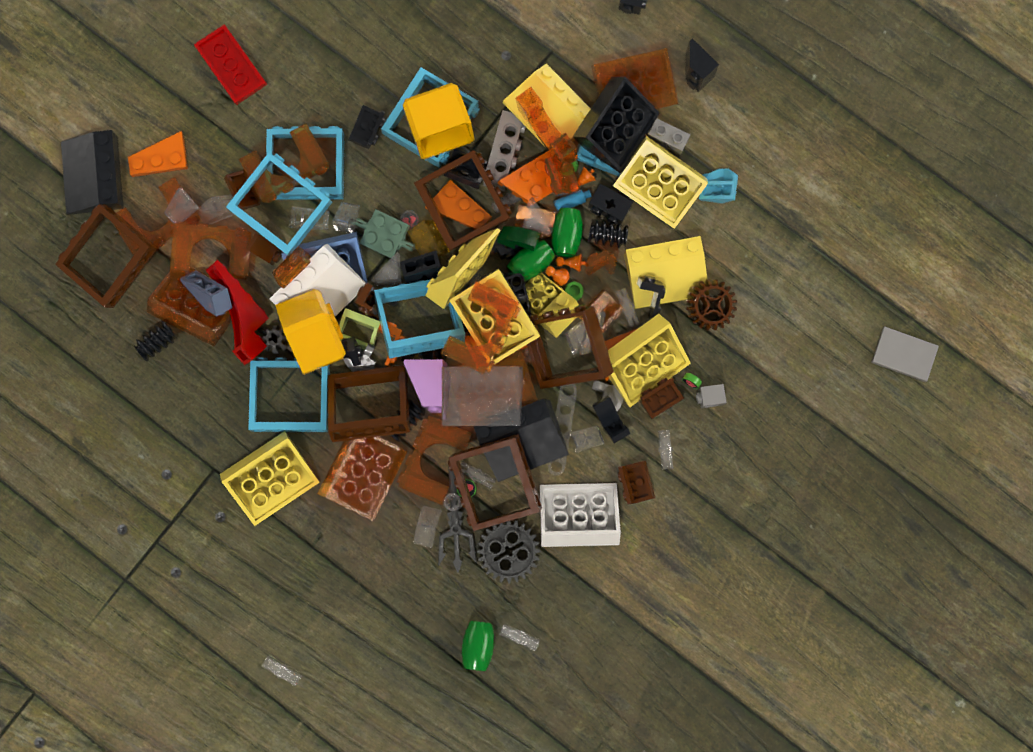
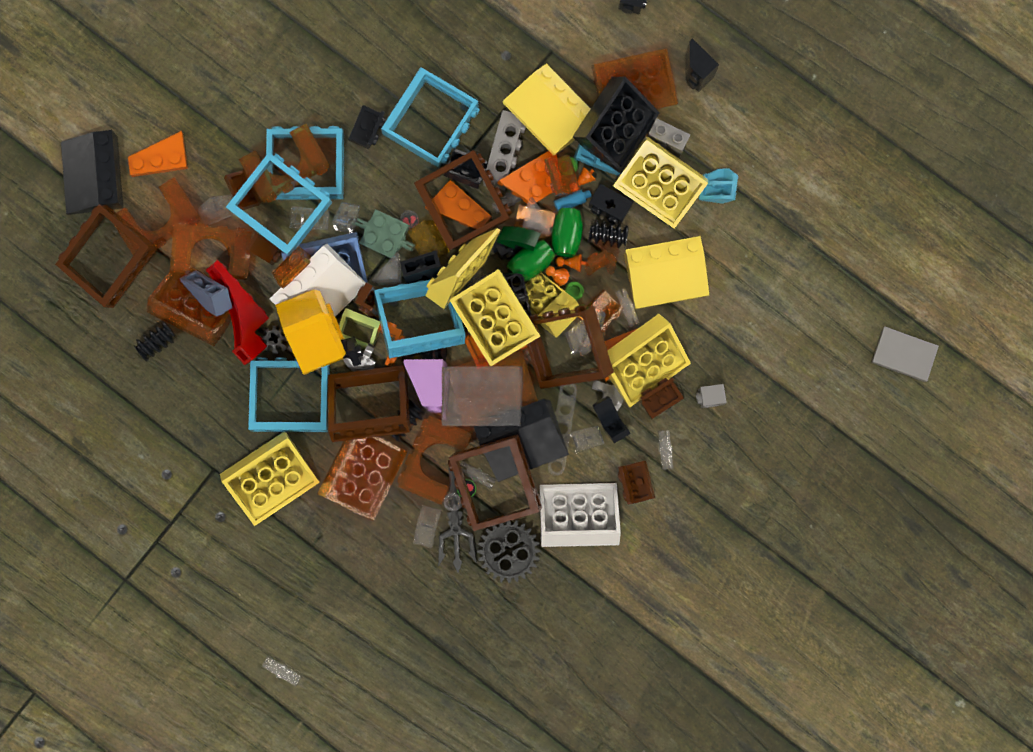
(180, 207): clear slope -> none
(230, 64): red plate -> none
(438, 120): yellow plate -> none
(477, 646): green piece -> none
(503, 310): clear orange arch -> none
(519, 637): clear pin -> none
(558, 145): clear orange arch -> none
(651, 284): black bracket -> none
(691, 380): bright green tile -> none
(705, 310): reddish brown gear -> none

